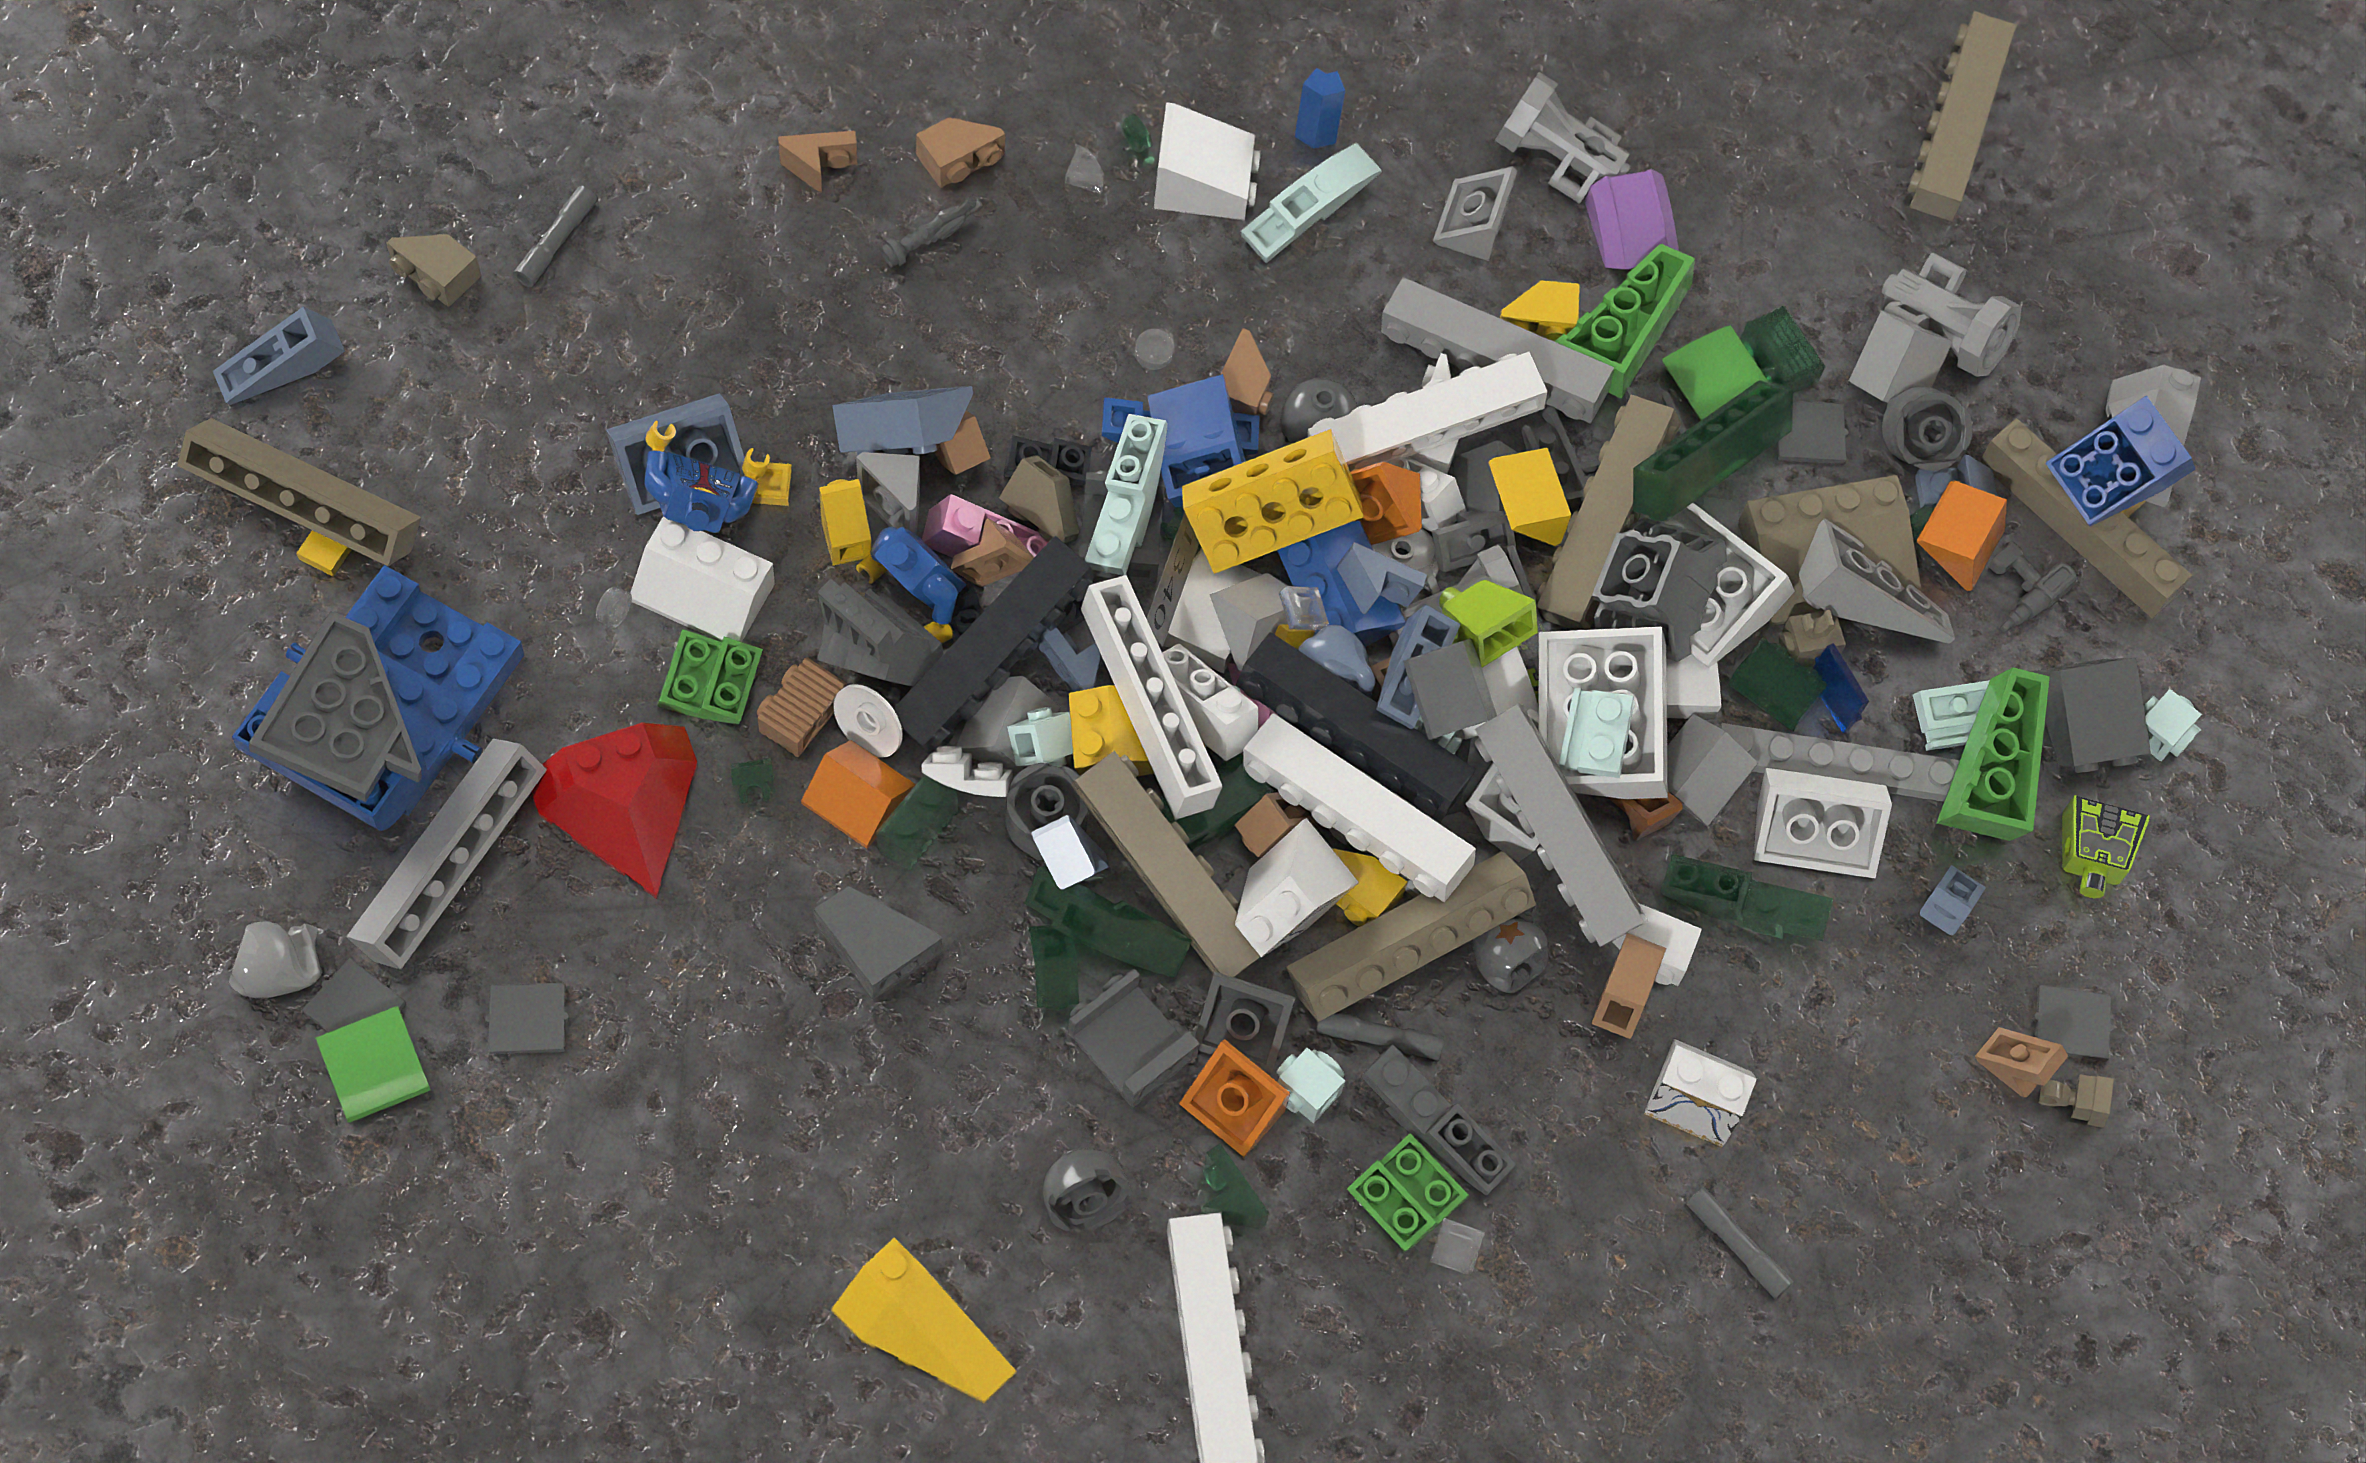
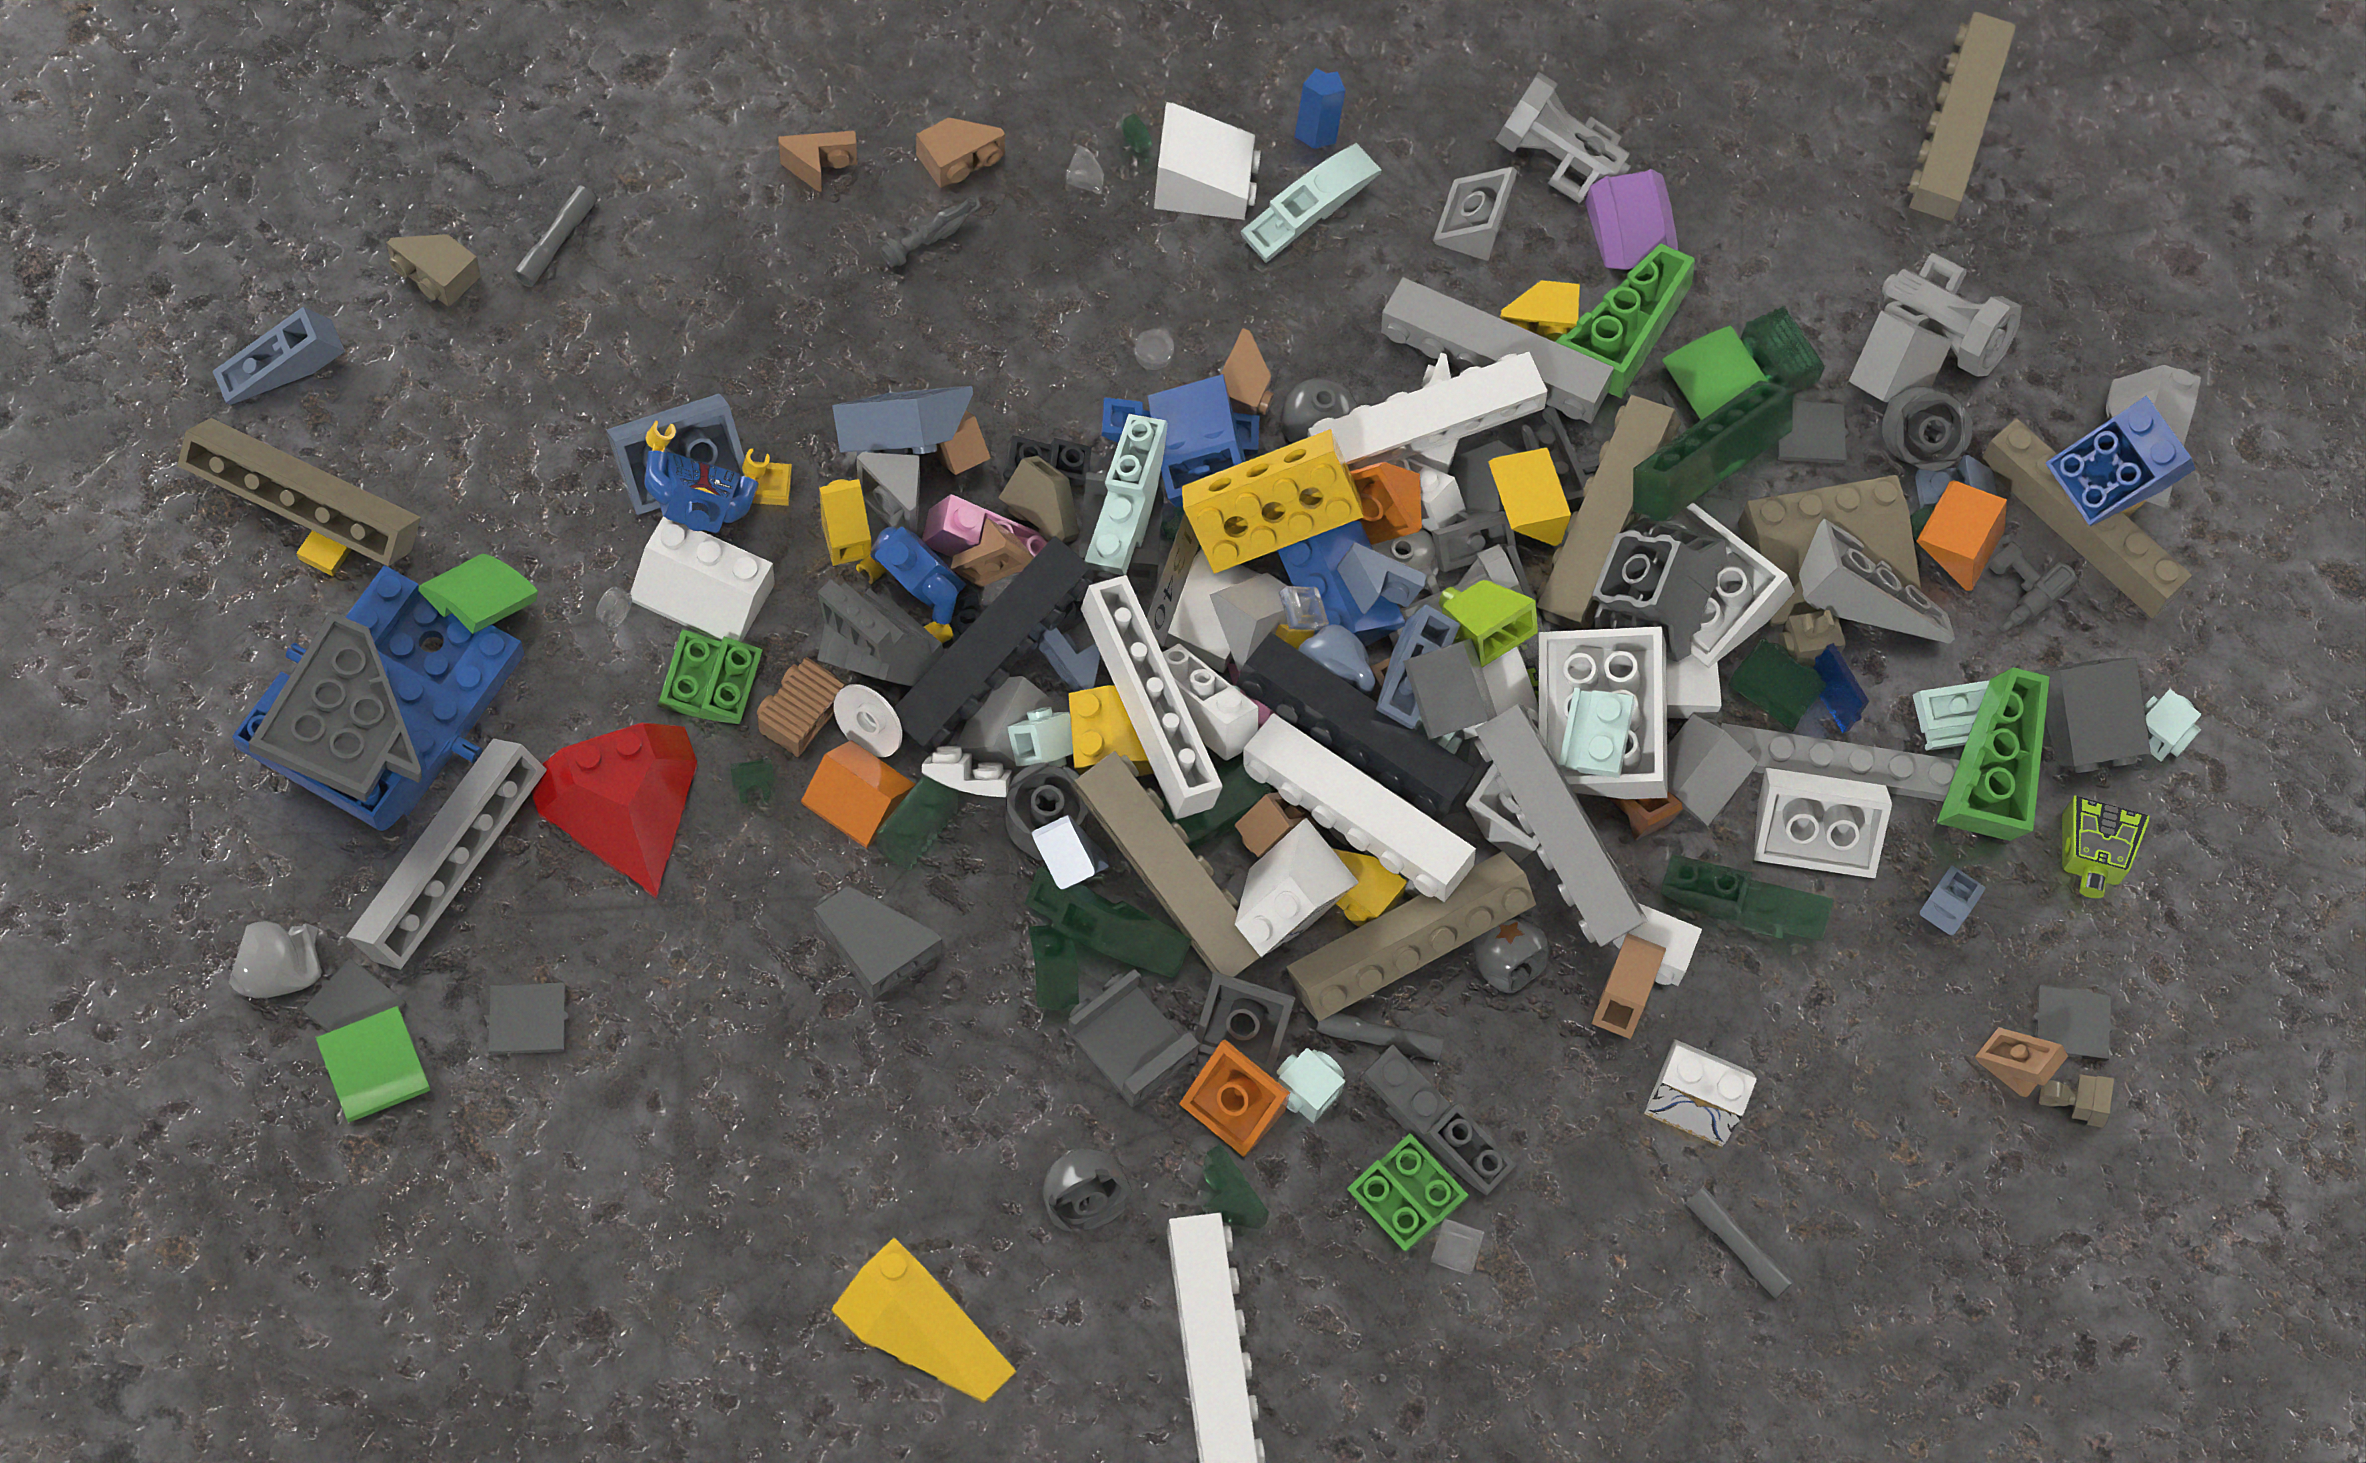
(479, 592): none -> bright green slope

